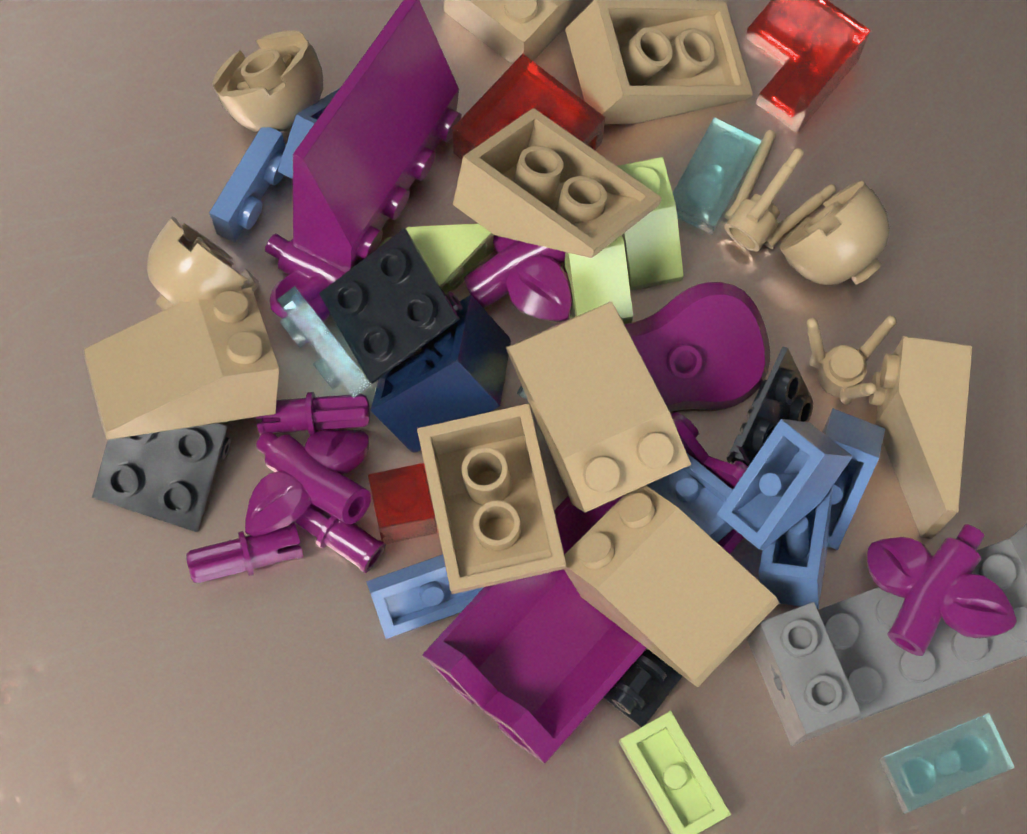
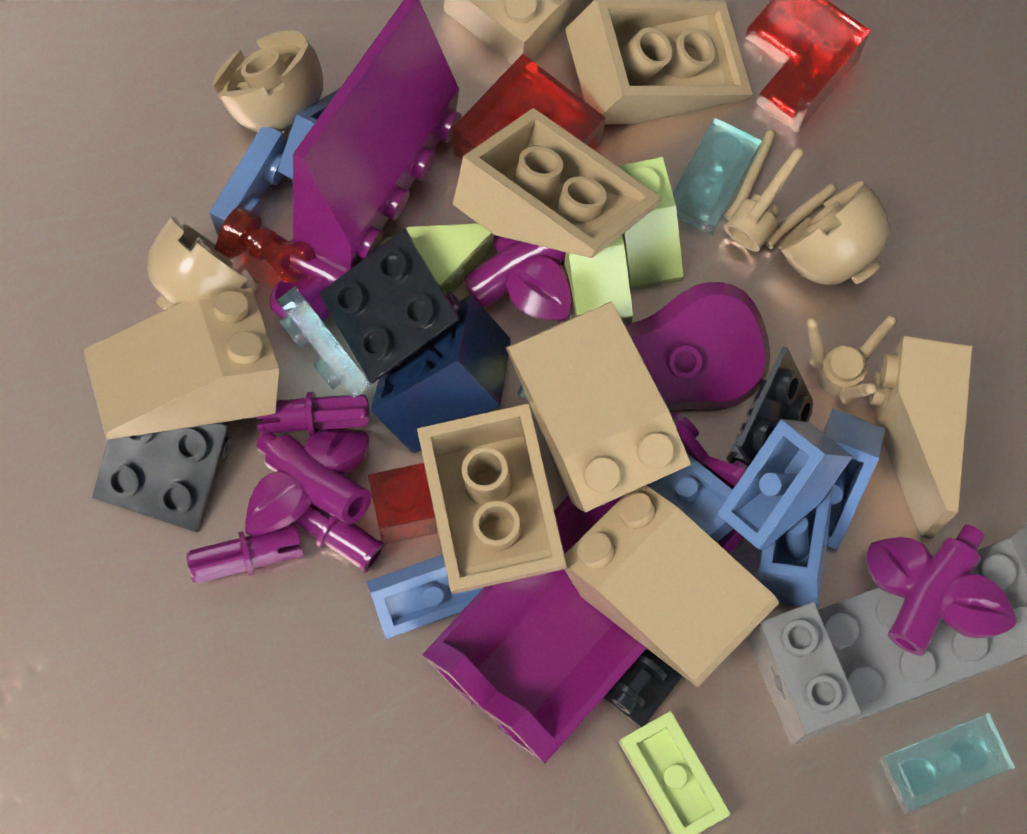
(244, 232): none -> clear red piece

